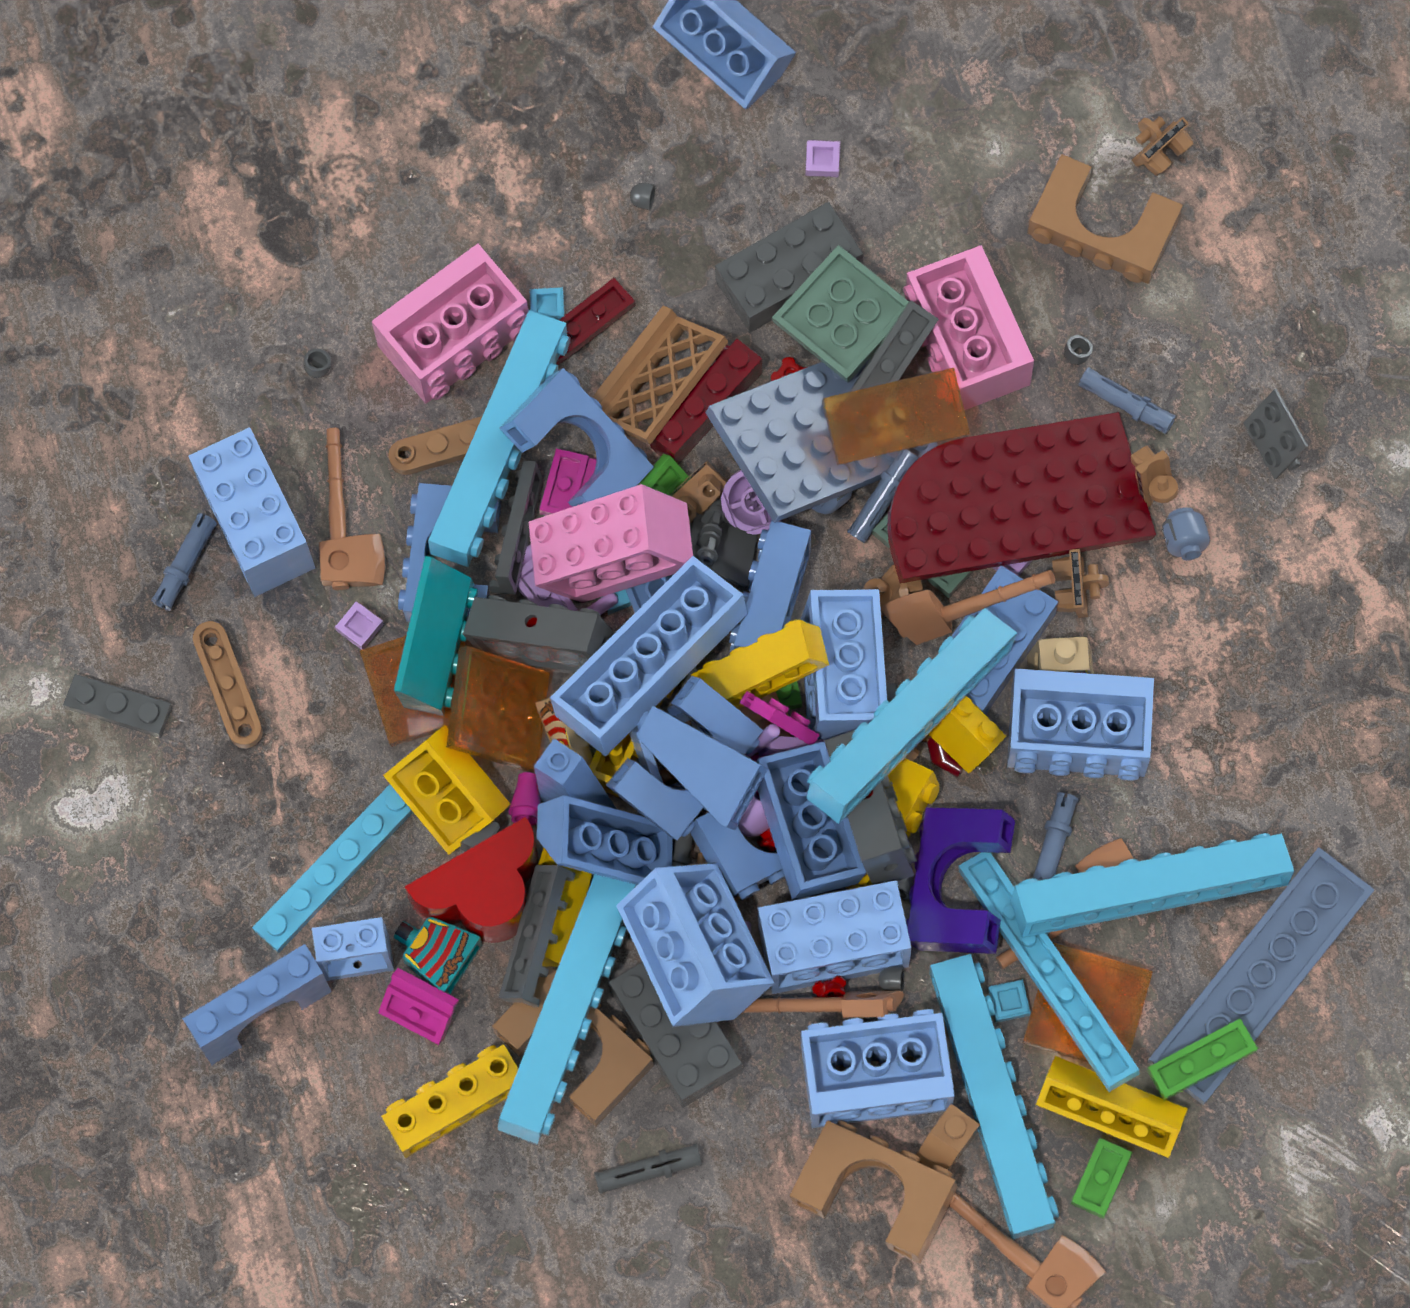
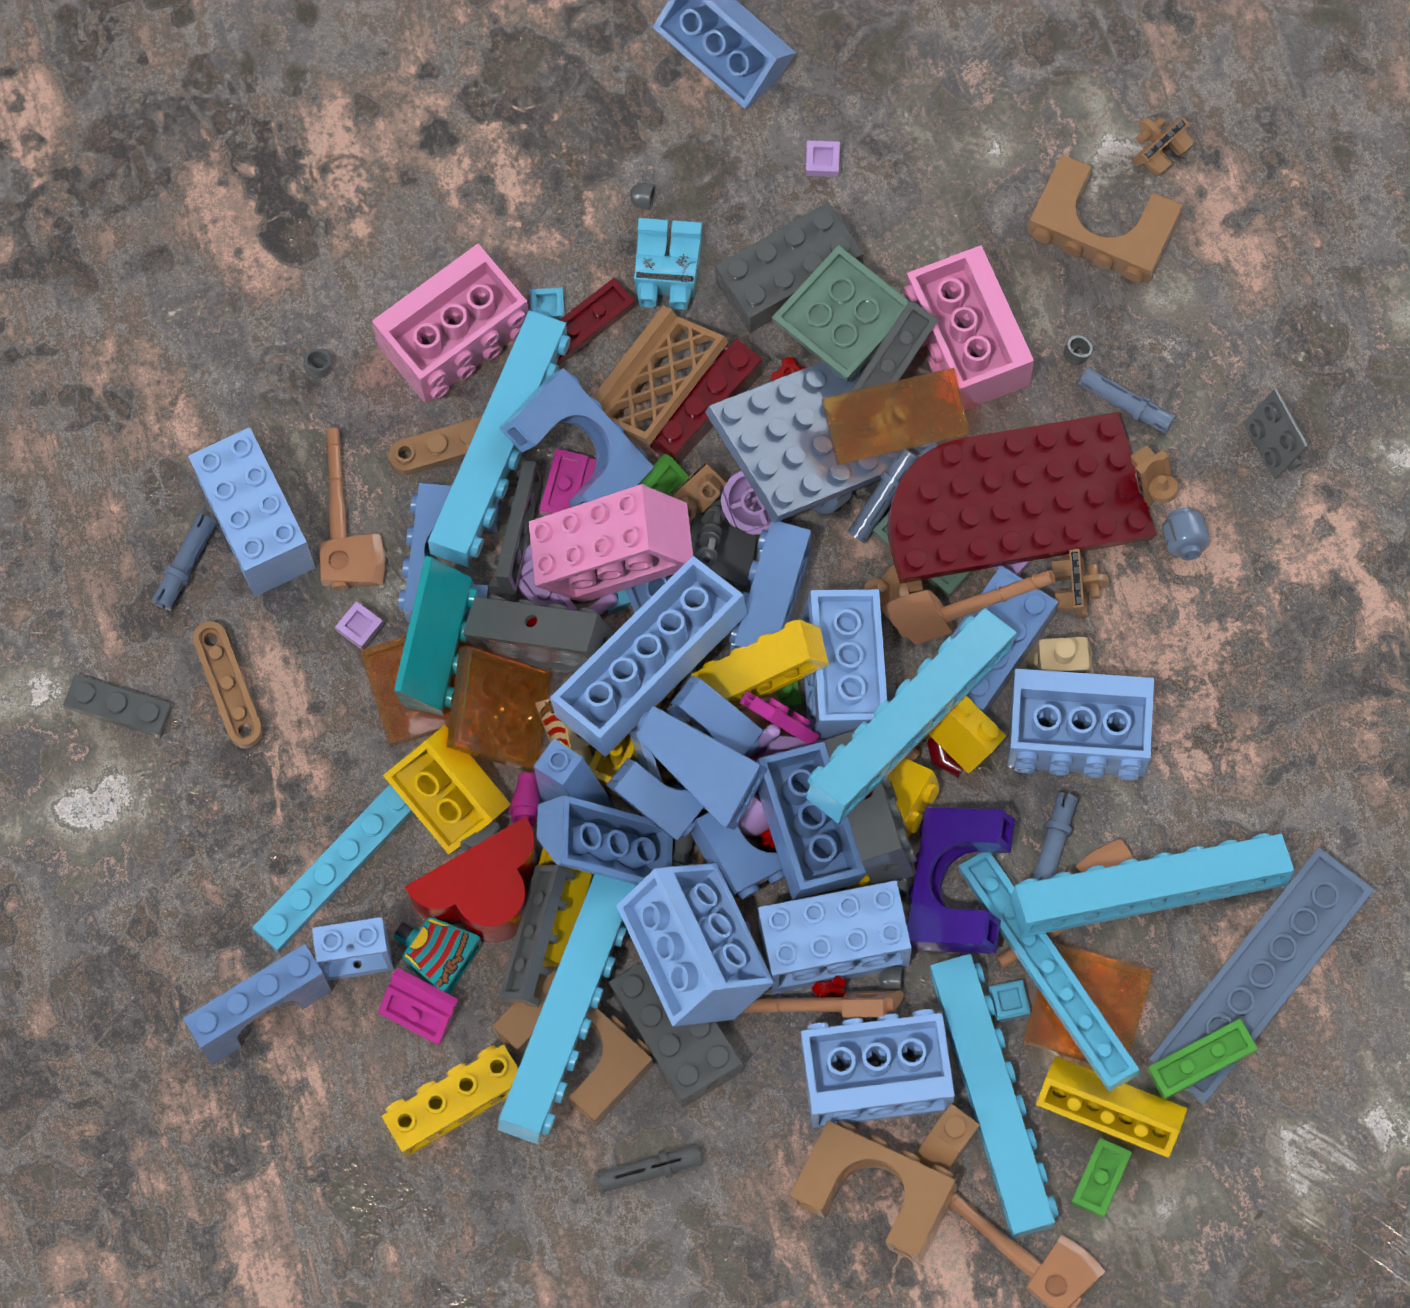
(665, 274): none -> medium azure hips

